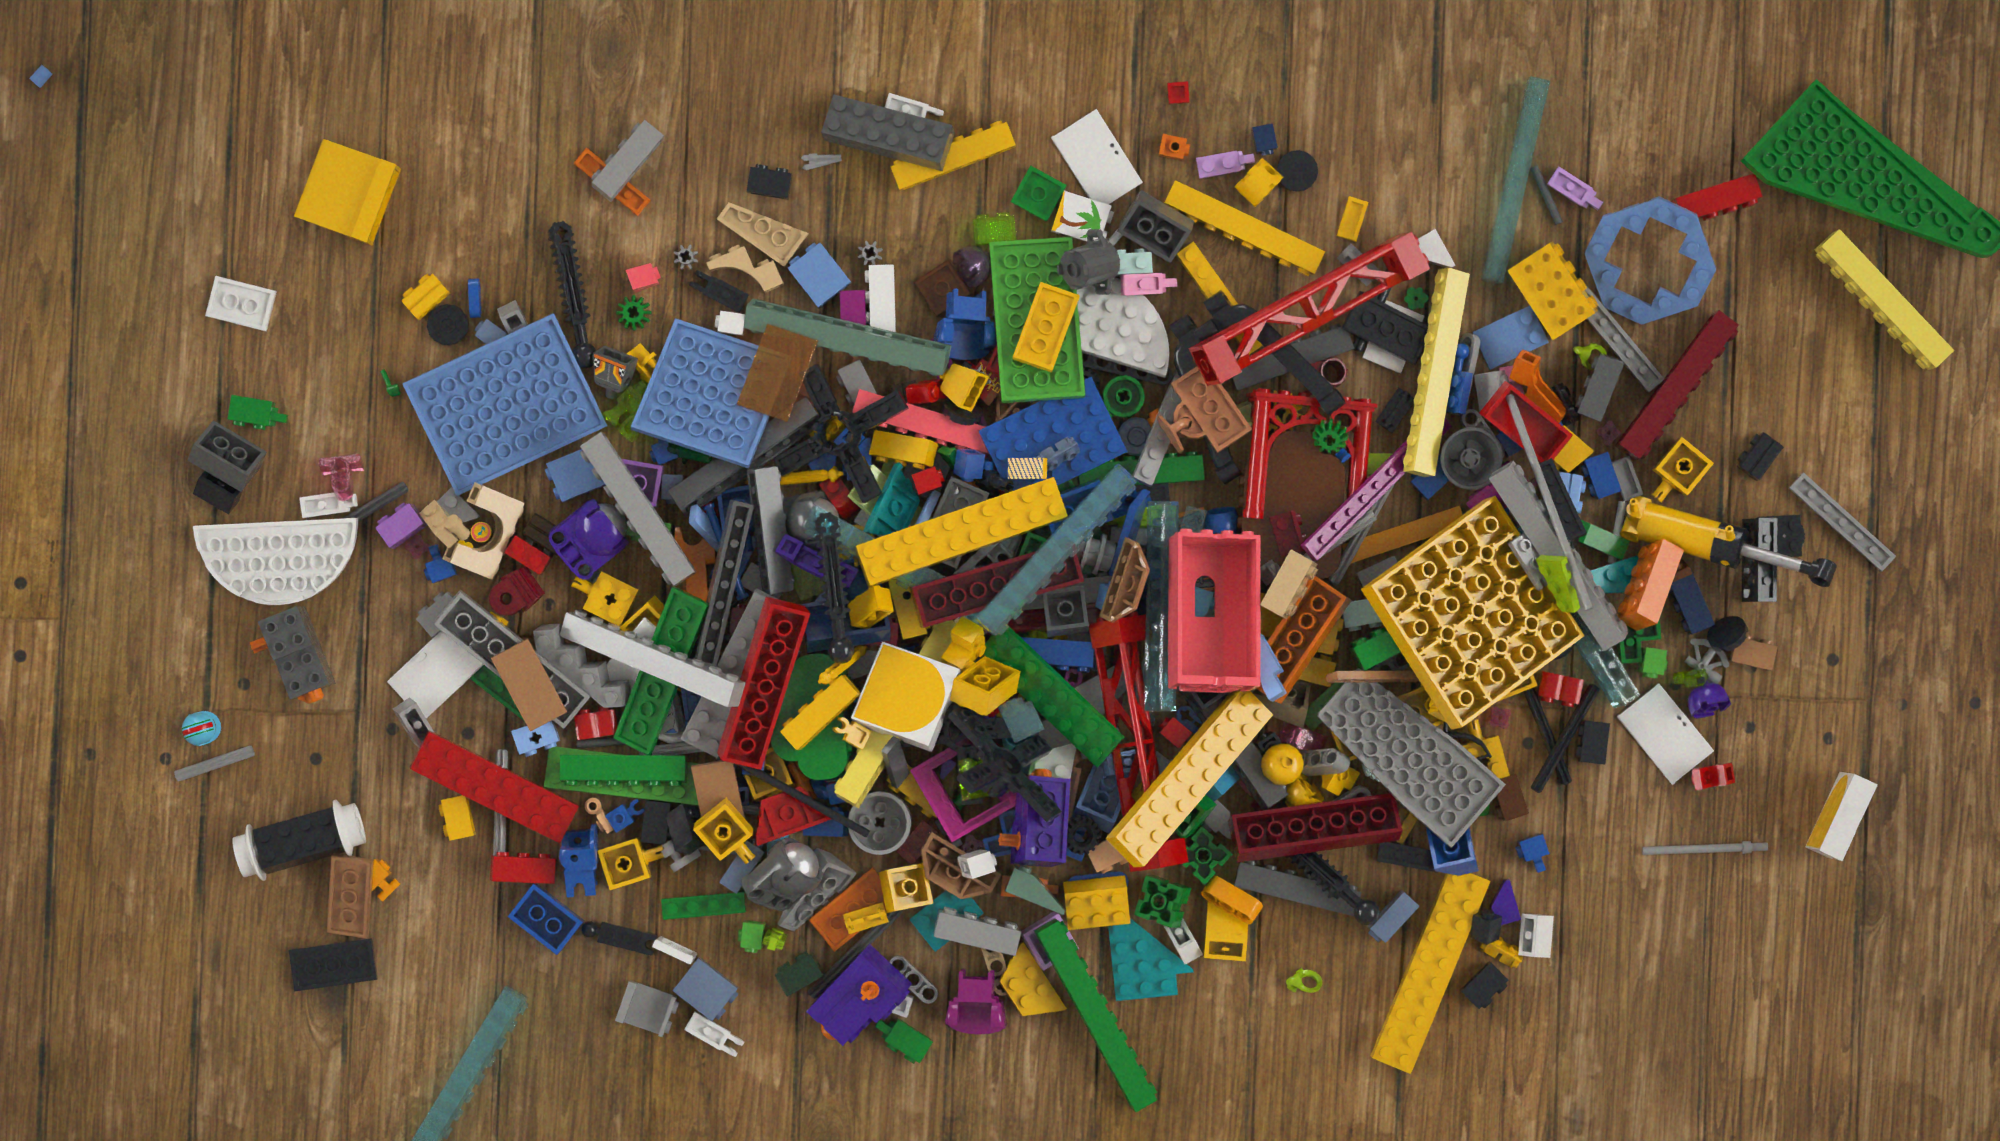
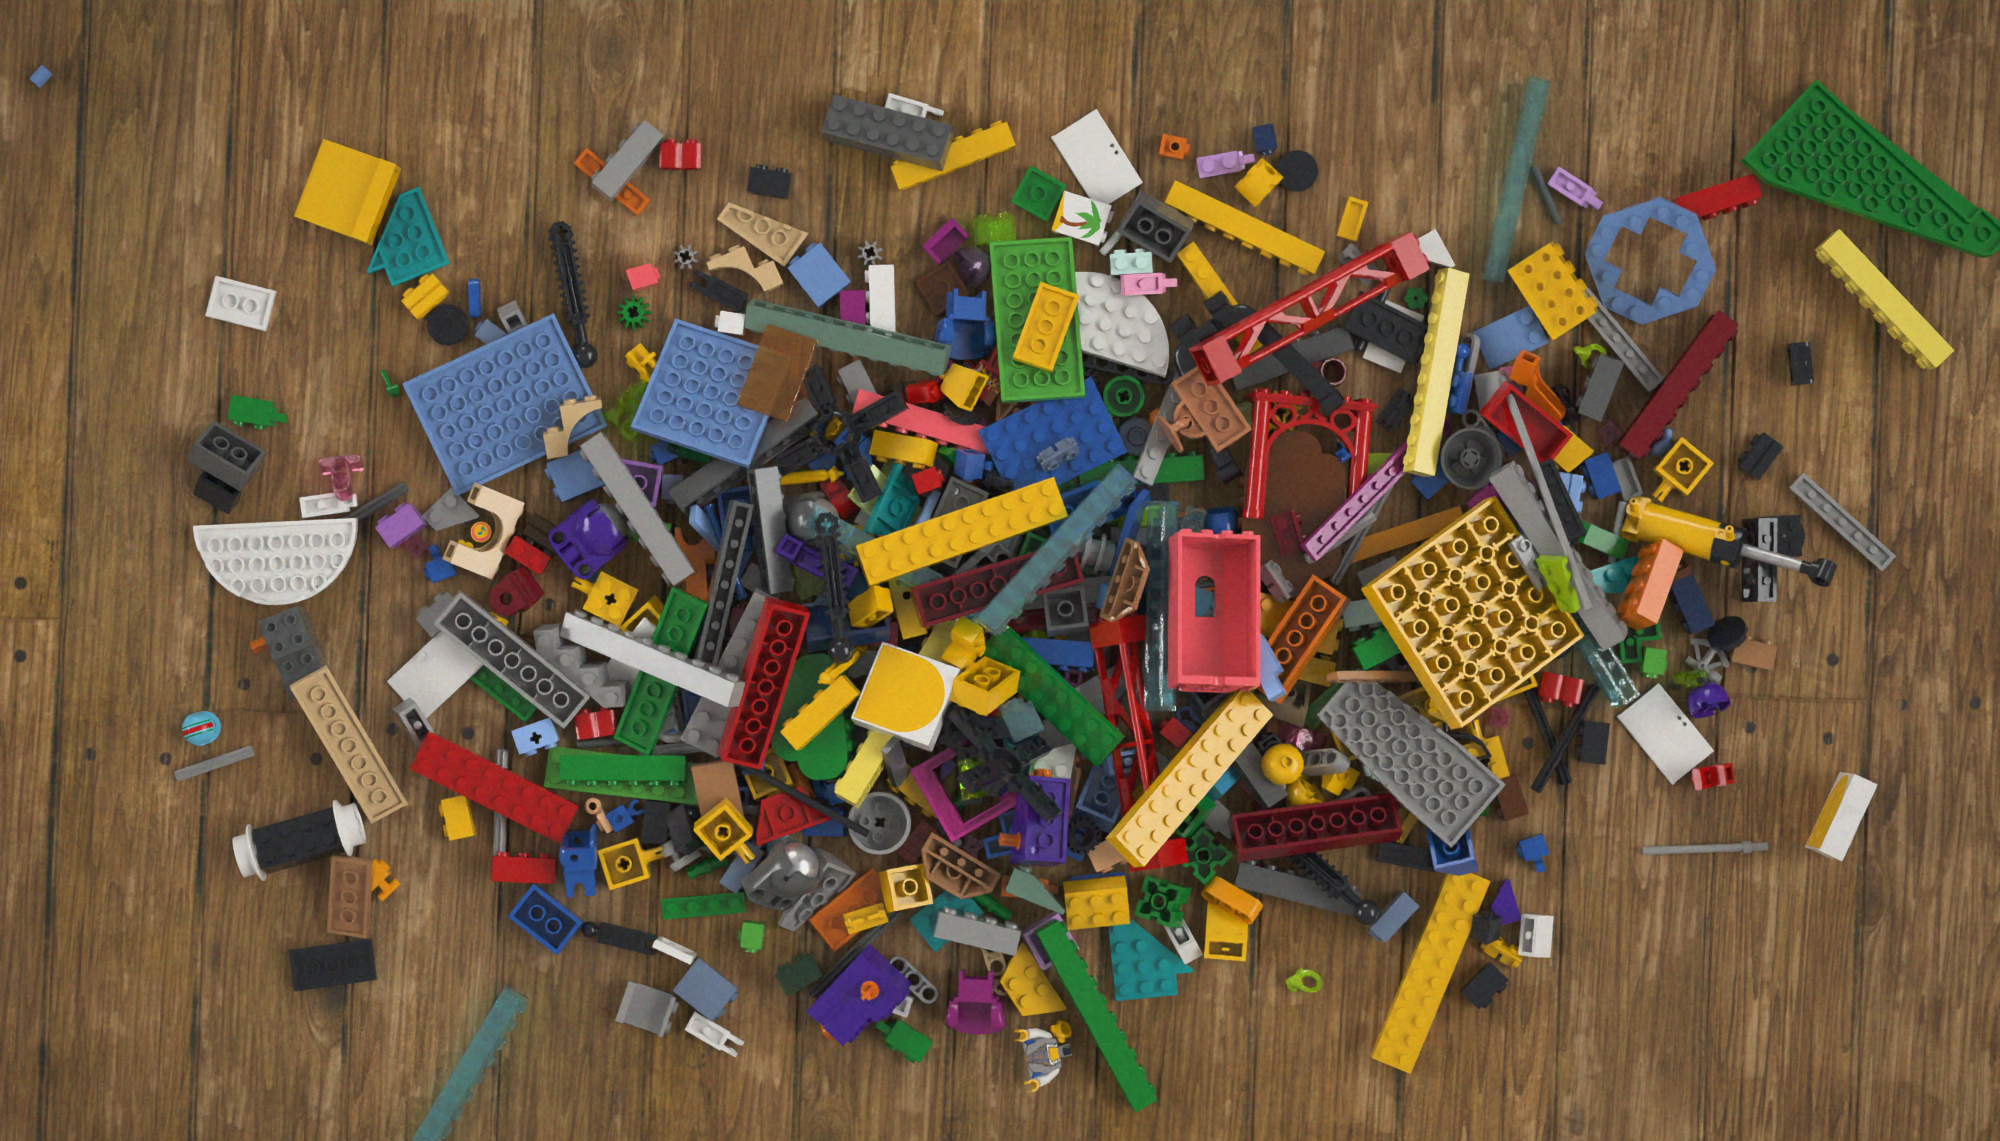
(348, 744): none -> tan plate
(409, 242): none -> teal wing
(444, 526): tan hinge -> none
(529, 684): medium nougat tile -> none
(571, 412): none -> tan arch
(613, 370): dark grey torso -> none
(680, 155): none -> red brick
(705, 866): none -> green pin
(775, 939): lime hinge -> none
(819, 160): light grey piece -> none
(854, 733): yellow plate -> none
(945, 241): none -> magenta panel
(977, 863): white brick -> none
(992, 905): none -> green pin
(1027, 468): tile -> none
(1041, 1055): none -> torso
(1061, 1031): none -> yellow plate
(1091, 264): dark grey container -> none
(1178, 92): red plate -> none
(1289, 584): tan brick -> none
(1322, 437): green gear -> none
(1663, 445): none -> medium blue arm
(1800, 363): none -> black hinge

